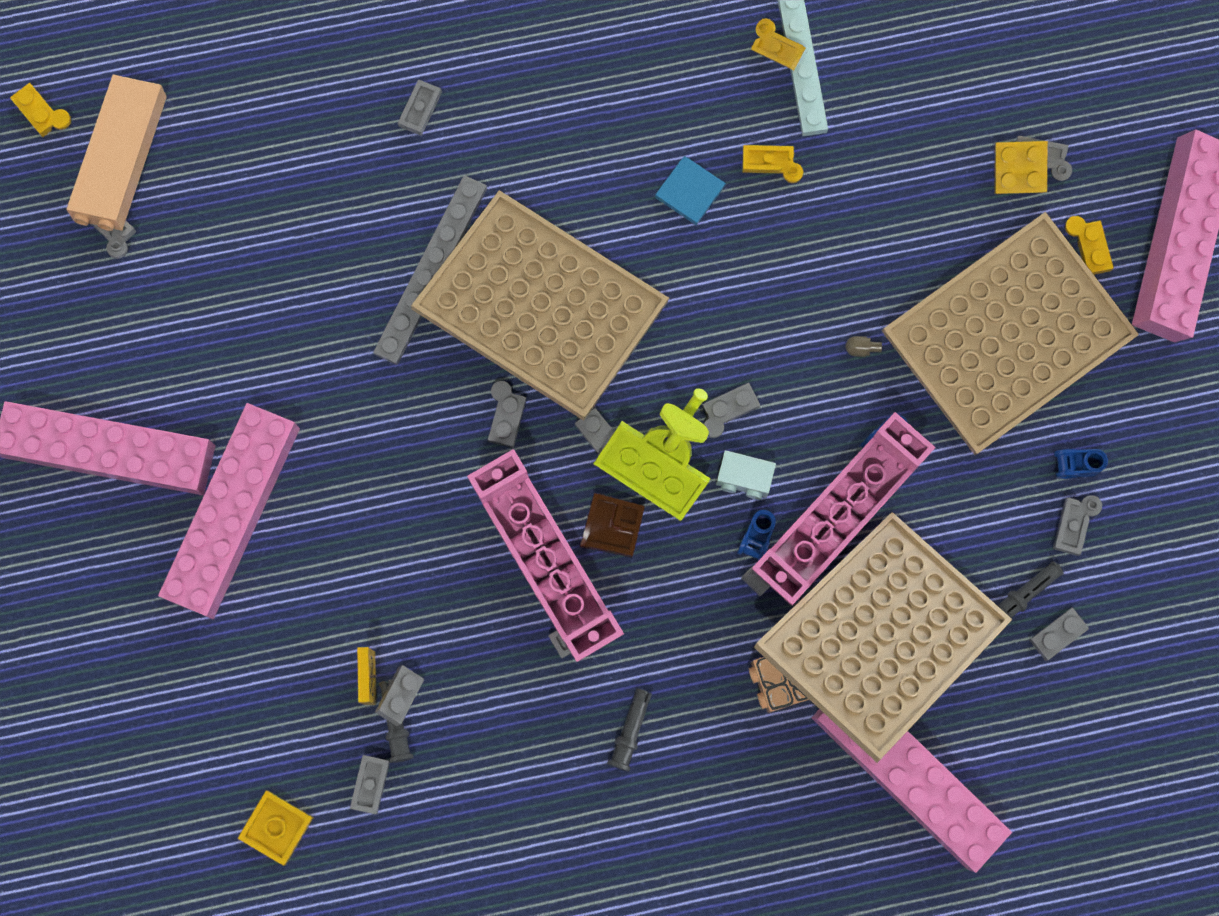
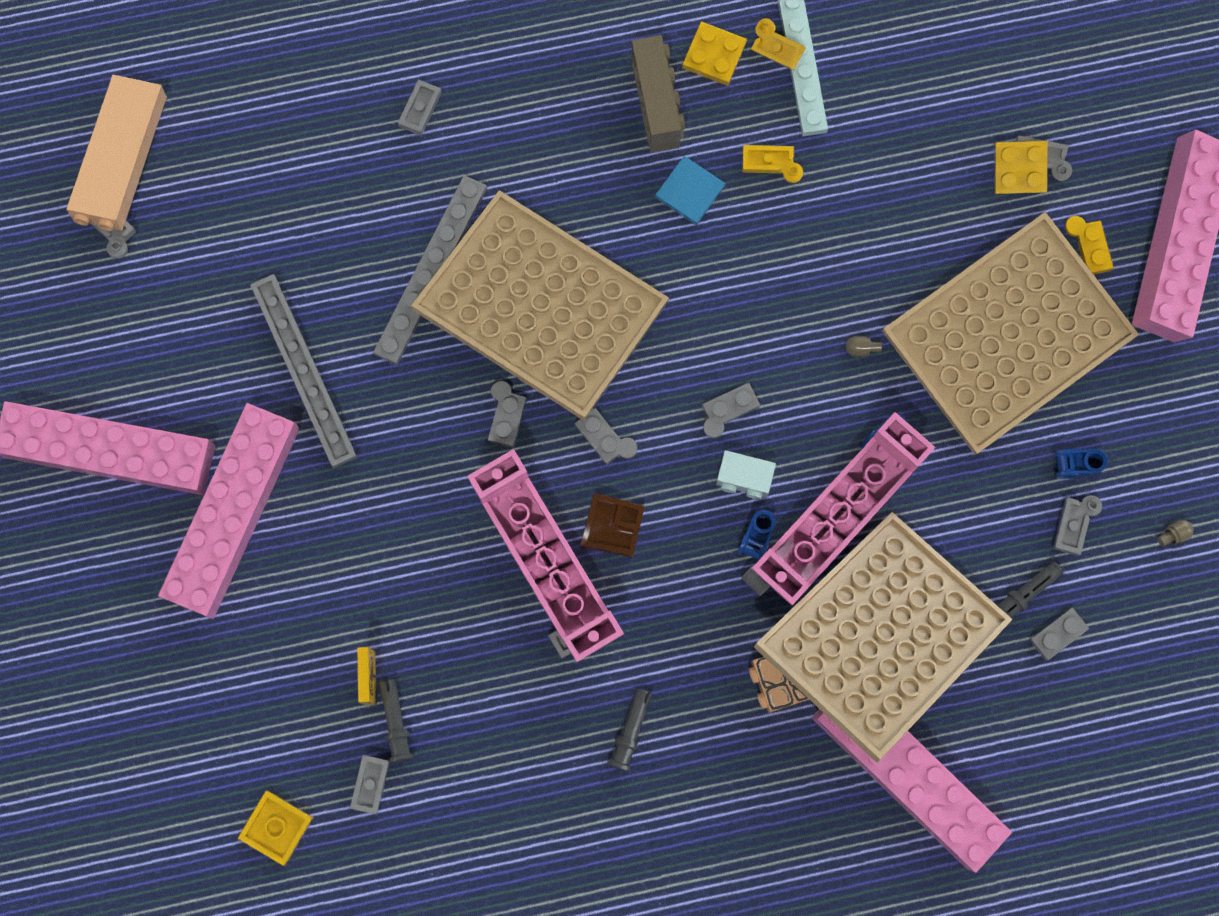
(39, 112): yellow hinge -> none
(303, 371): none -> light grey plate
(399, 695): light grey plate -> none
(657, 94): none -> dark tan brick
(658, 466): neon yellow plate -> none
(714, 53): none -> yellow plate
(1176, 533): none -> dark tan cylinder

